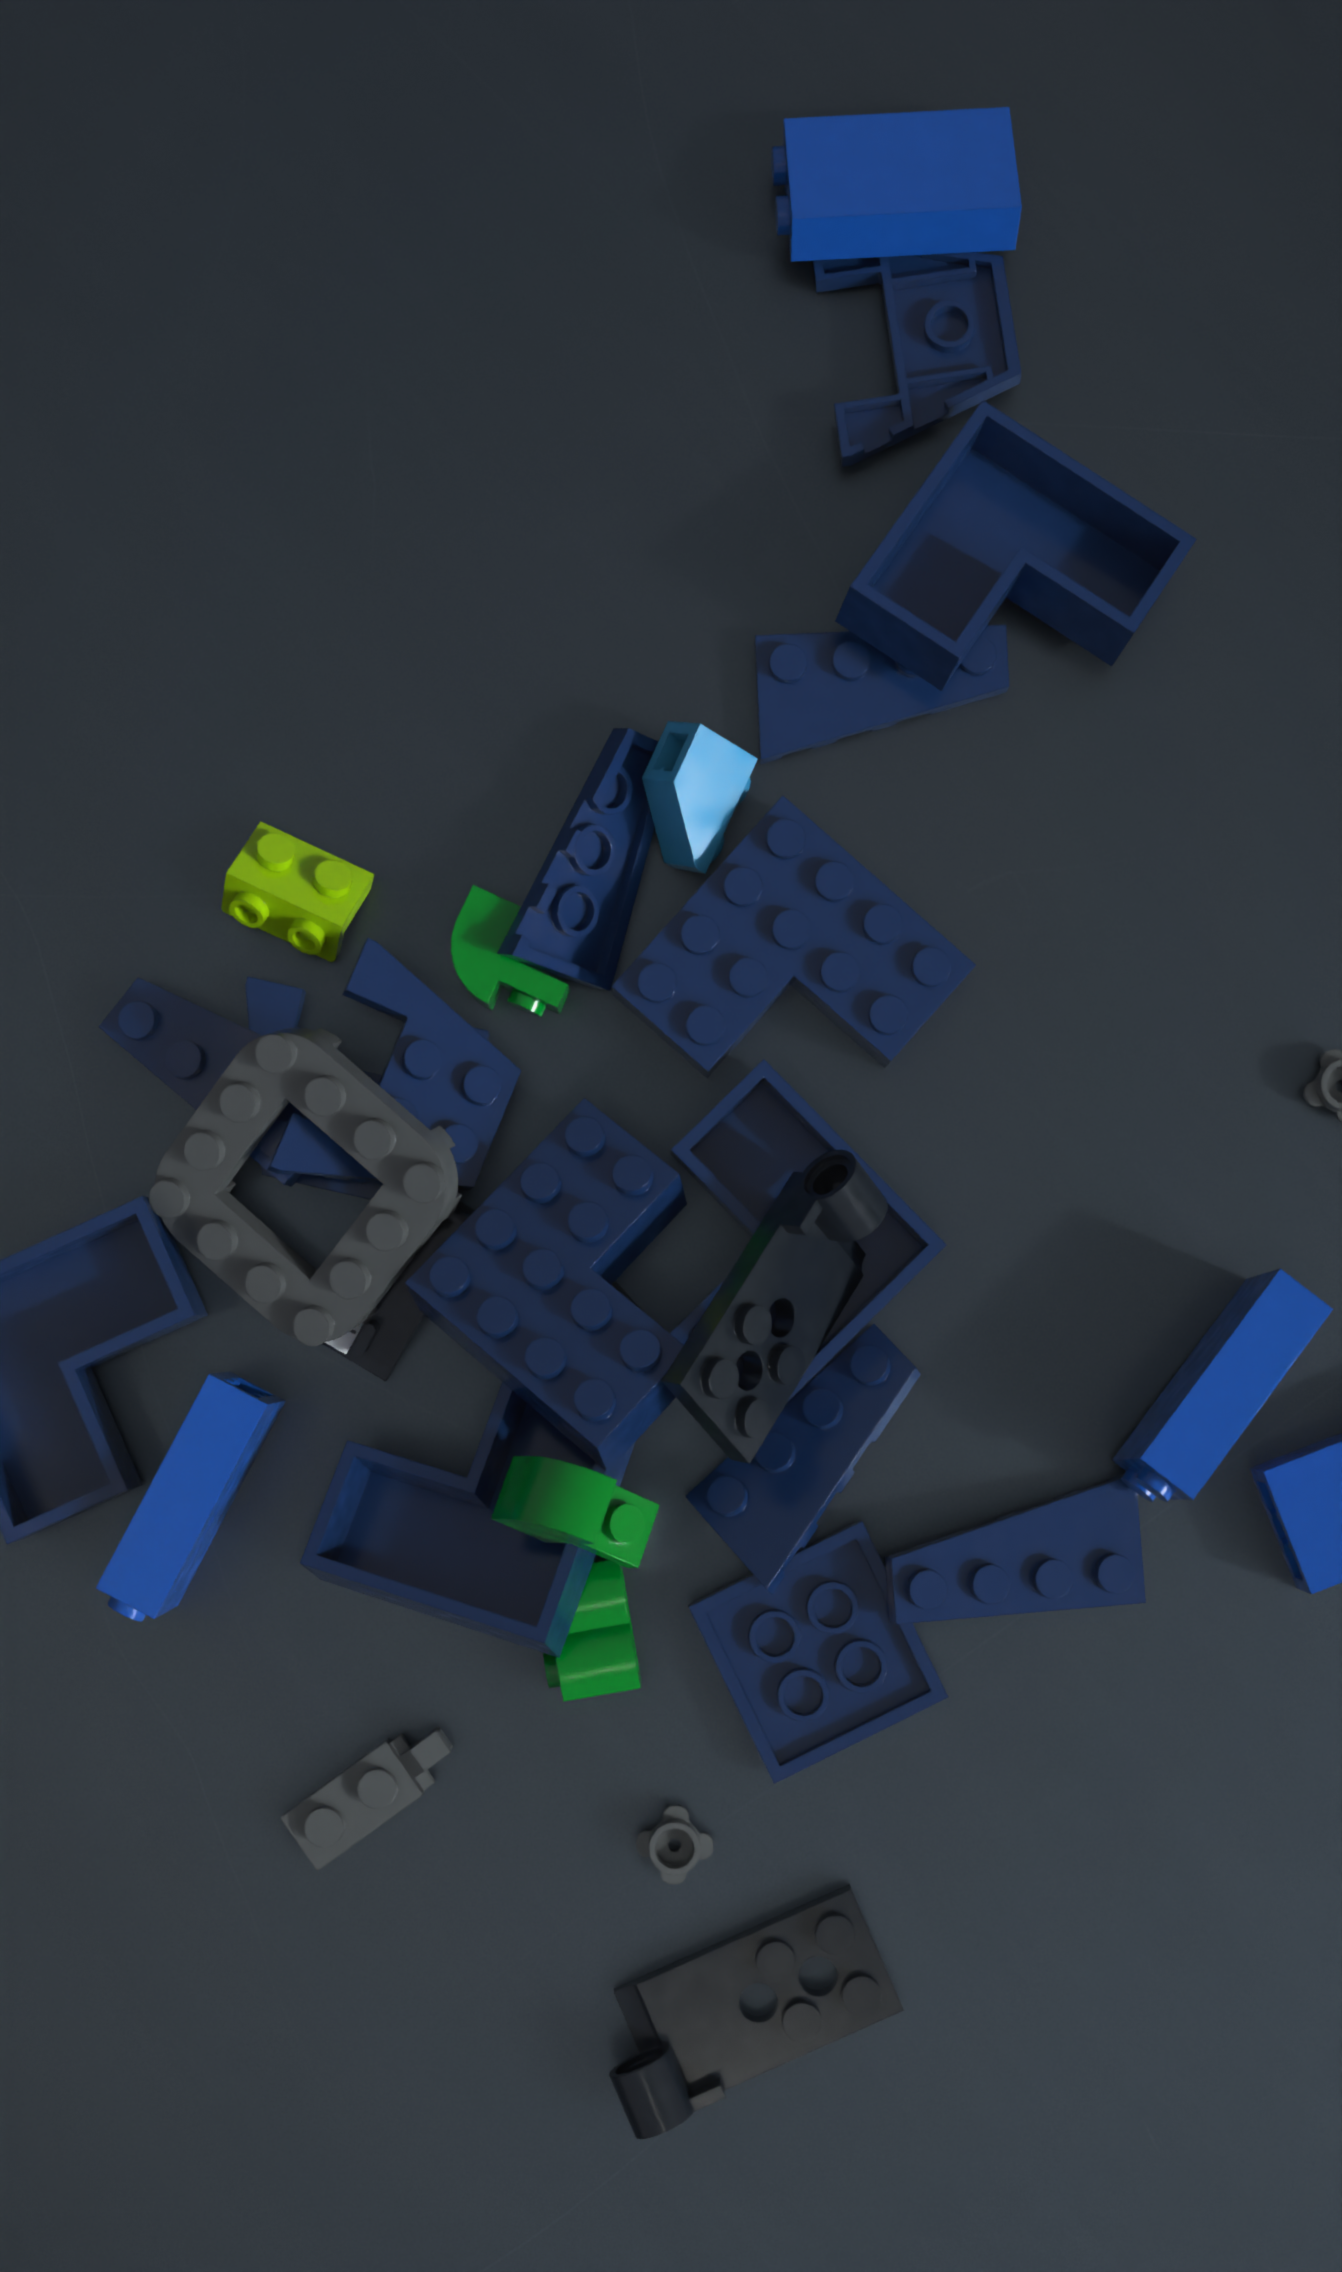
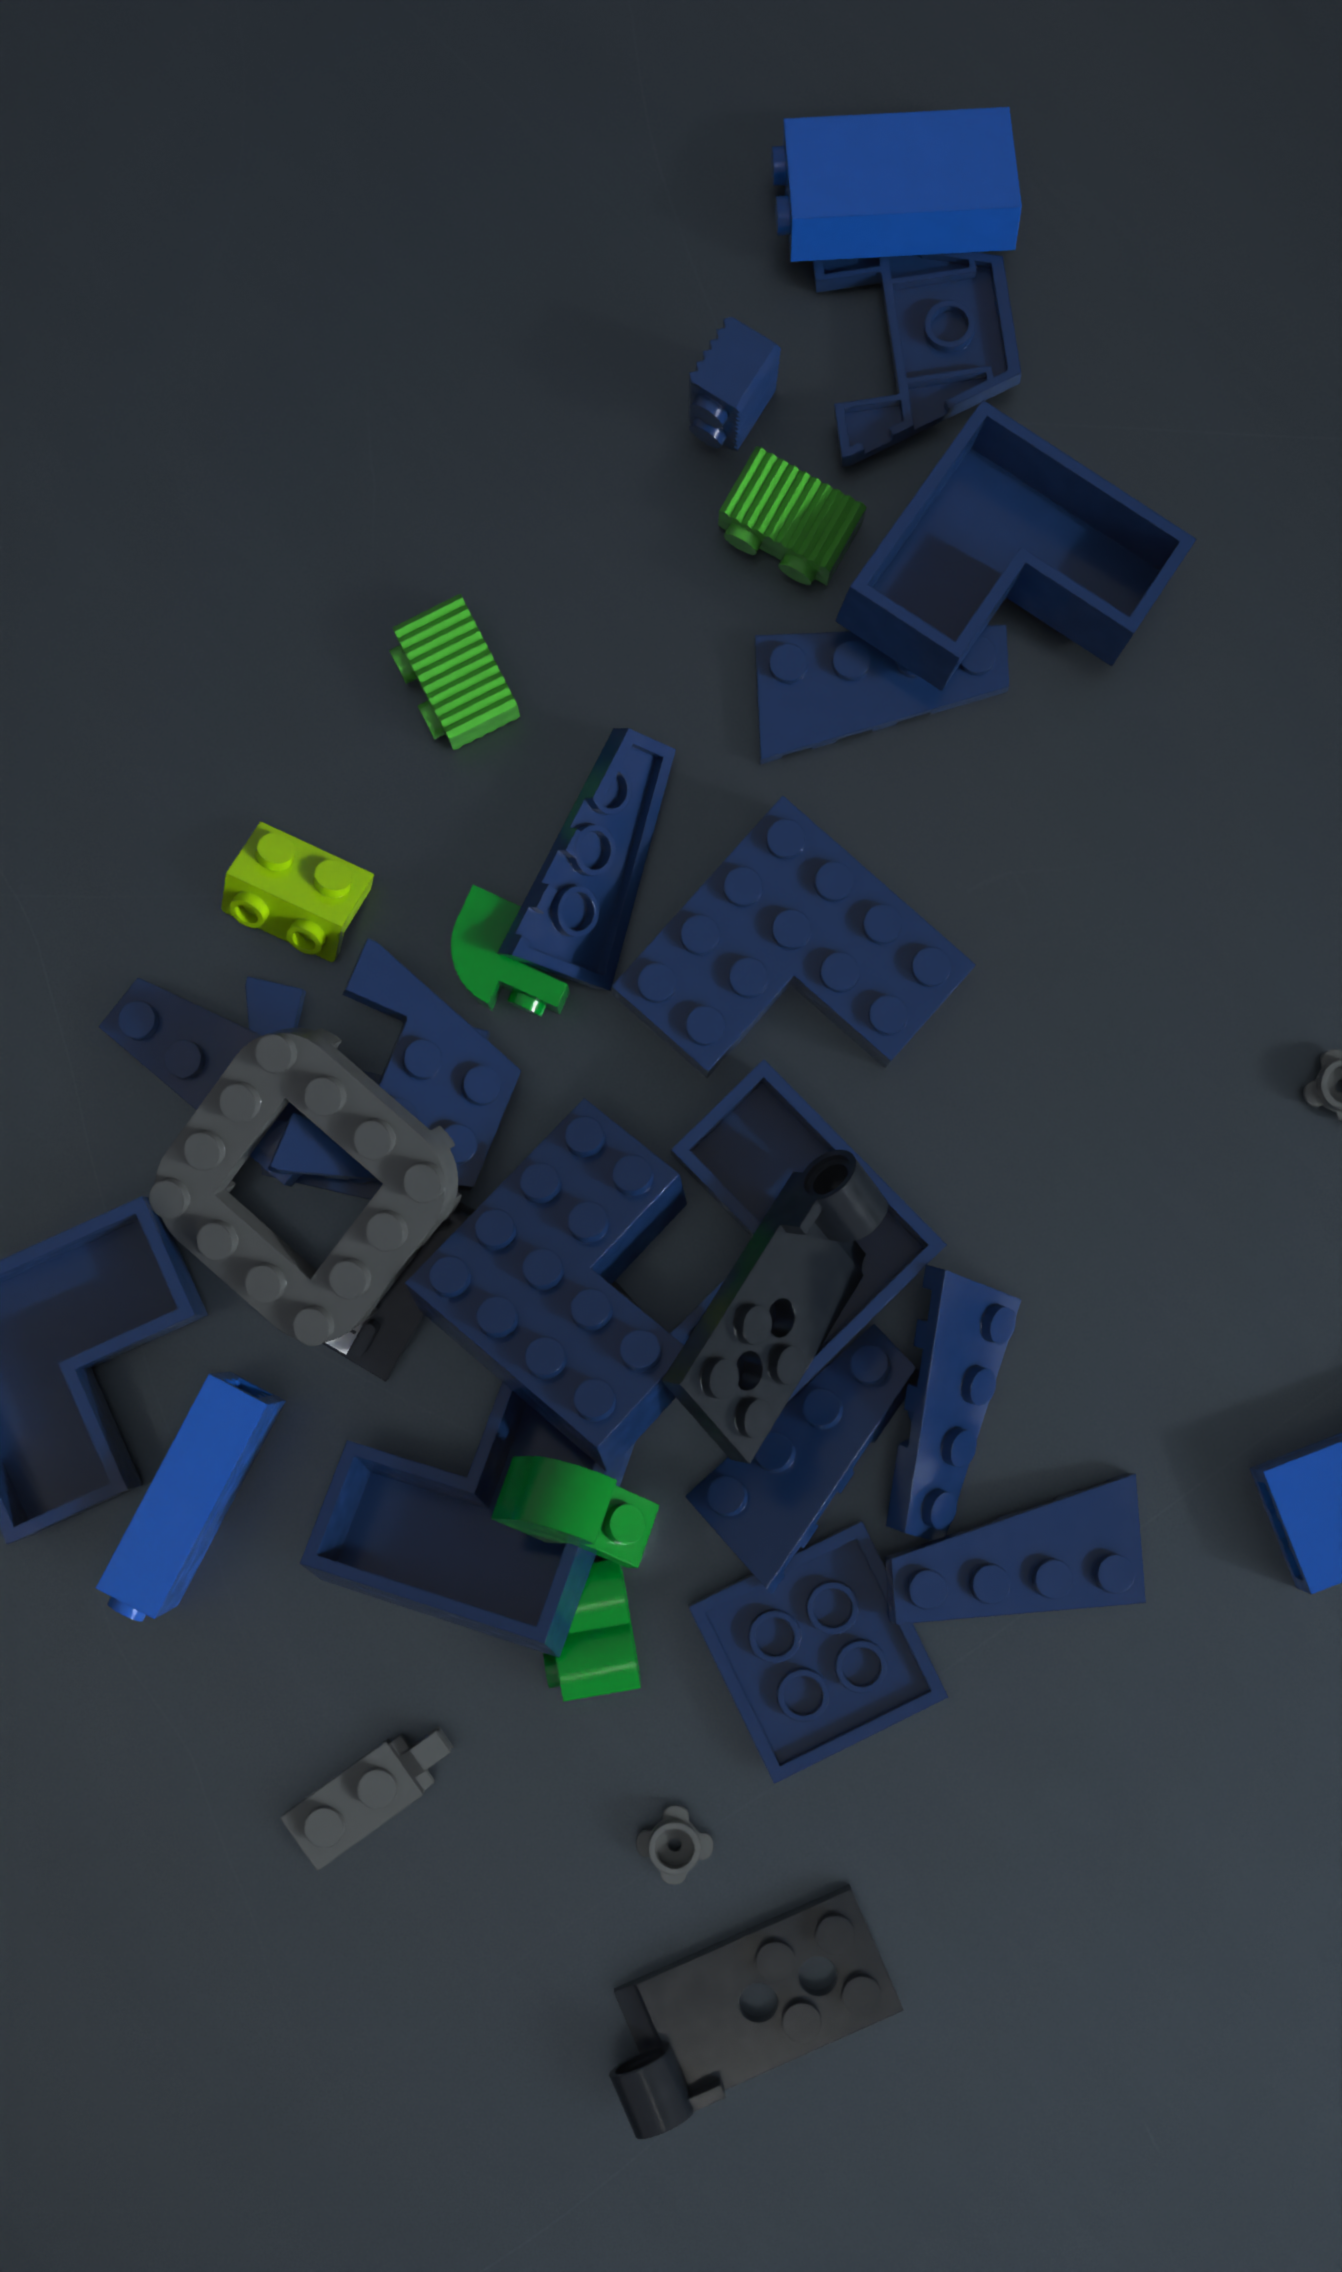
(455, 673): none -> bright green brick
(693, 791): dark azure slope -> none
(732, 384): none -> dark blue brick
(790, 518): none -> bright green brick
(956, 1381): none -> dark blue wing
(1220, 1387): blue brick -> none

